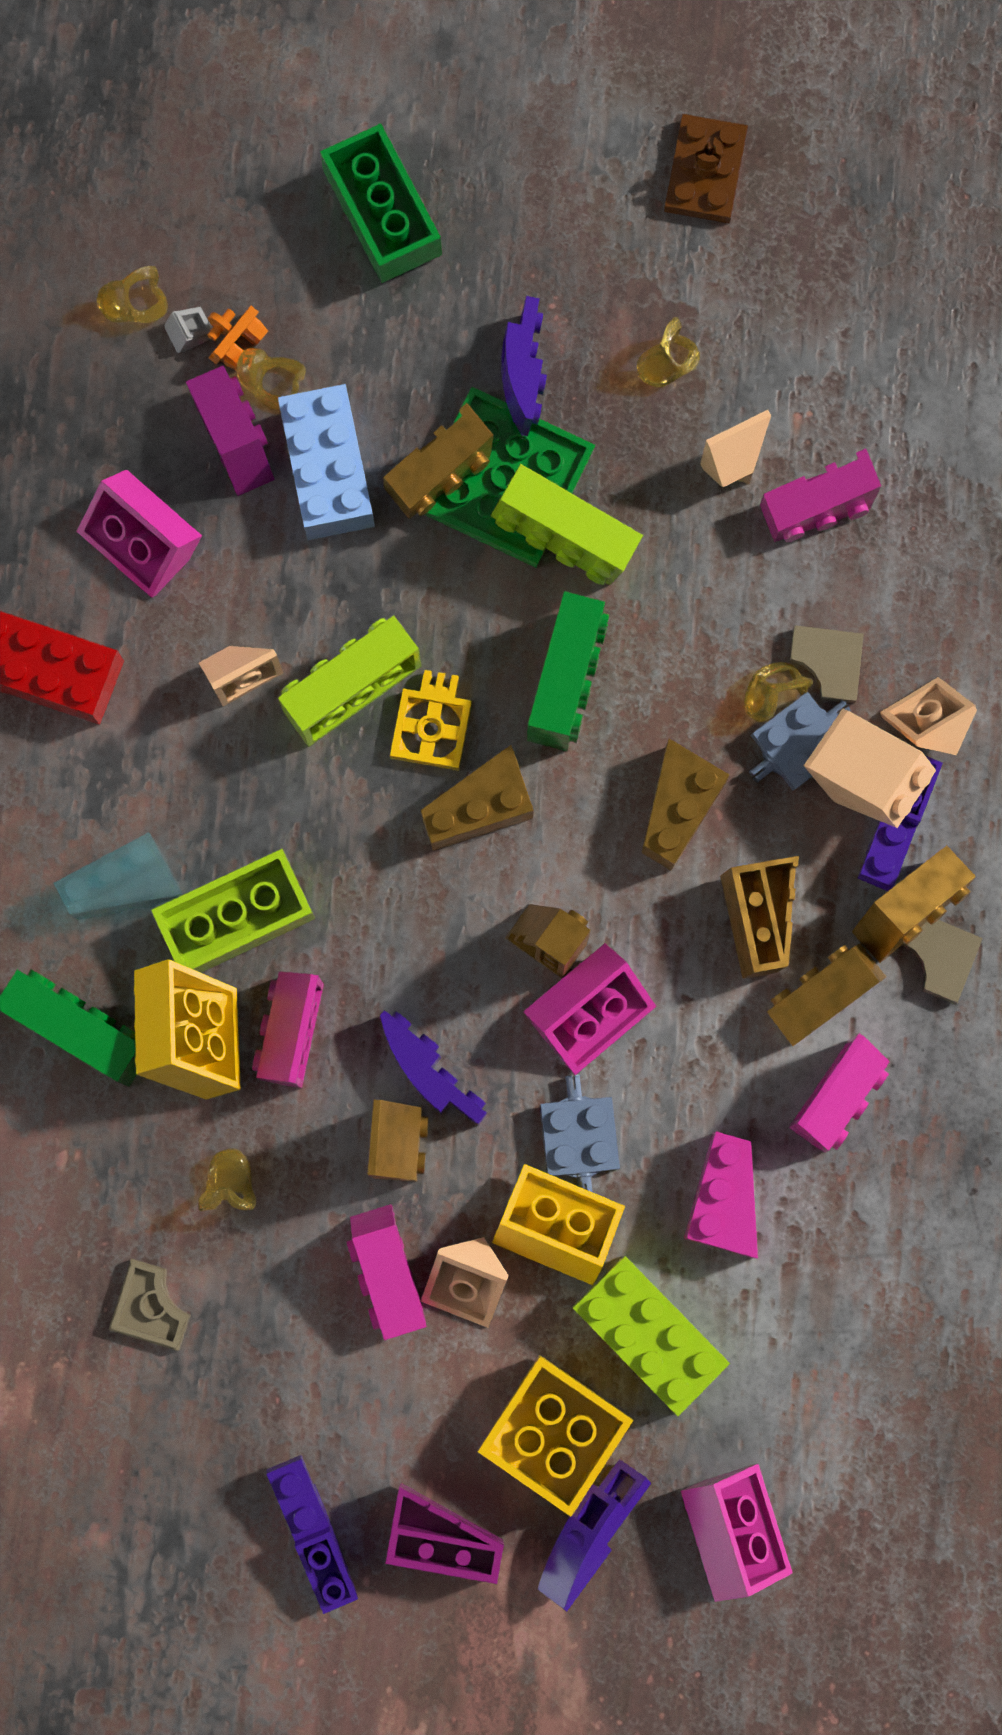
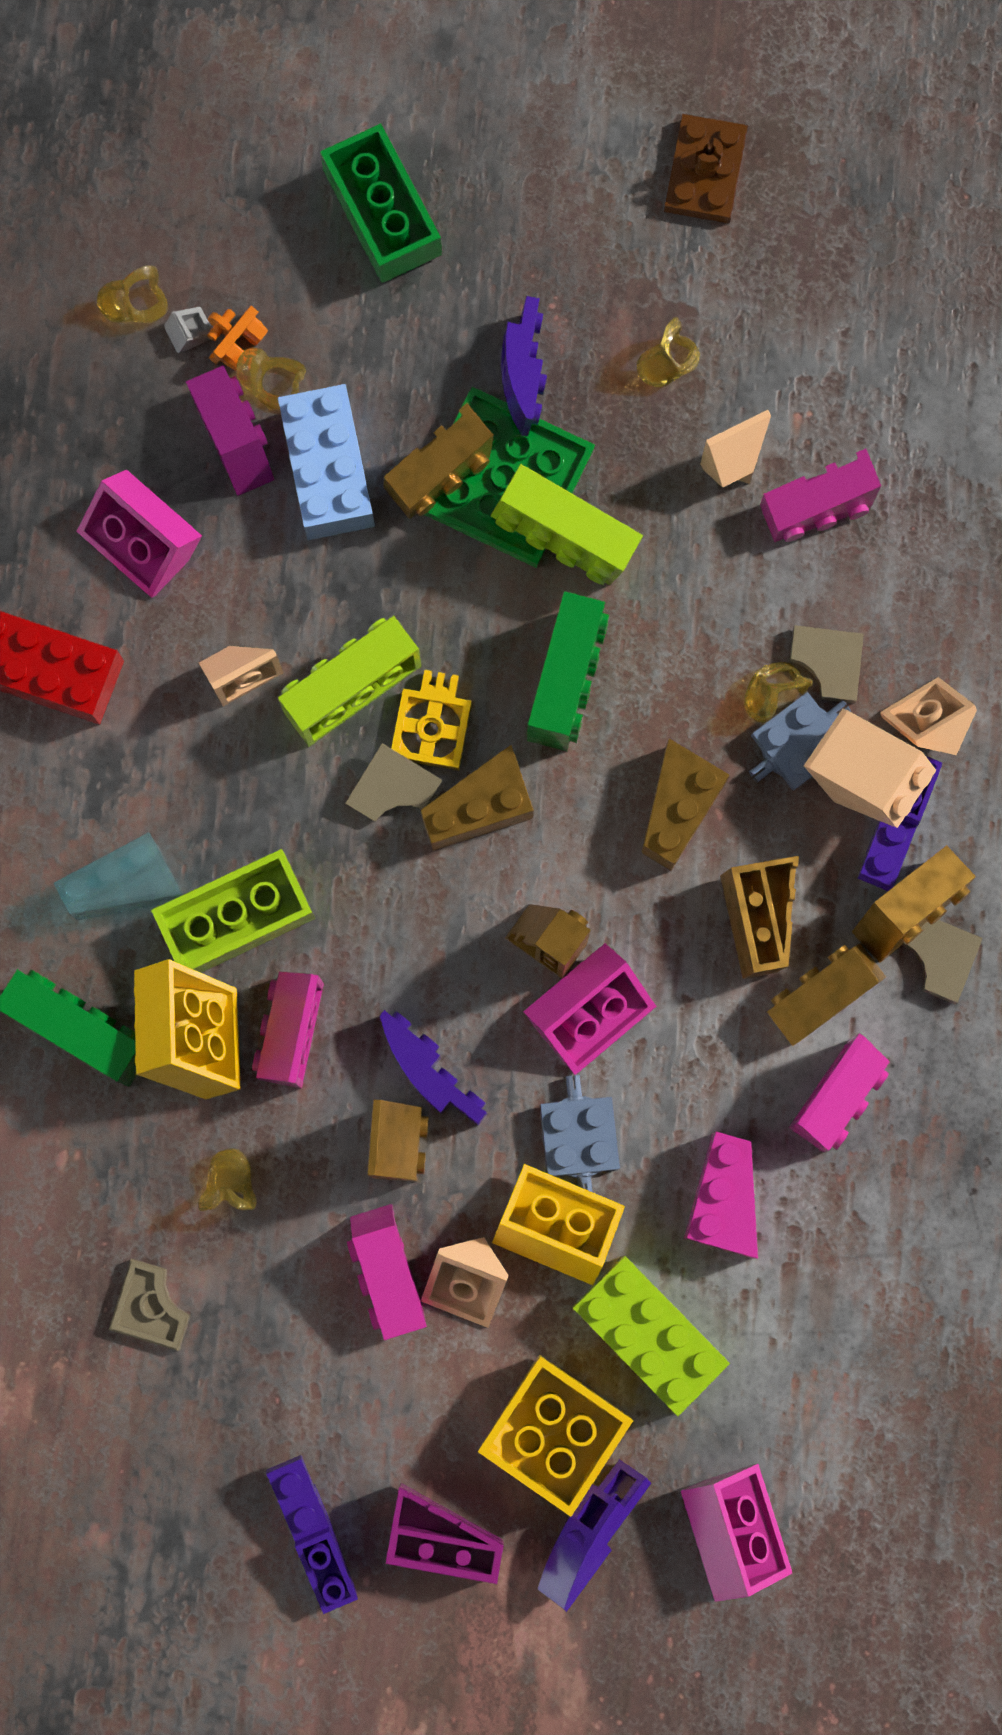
(392, 782): none -> dark tan tile

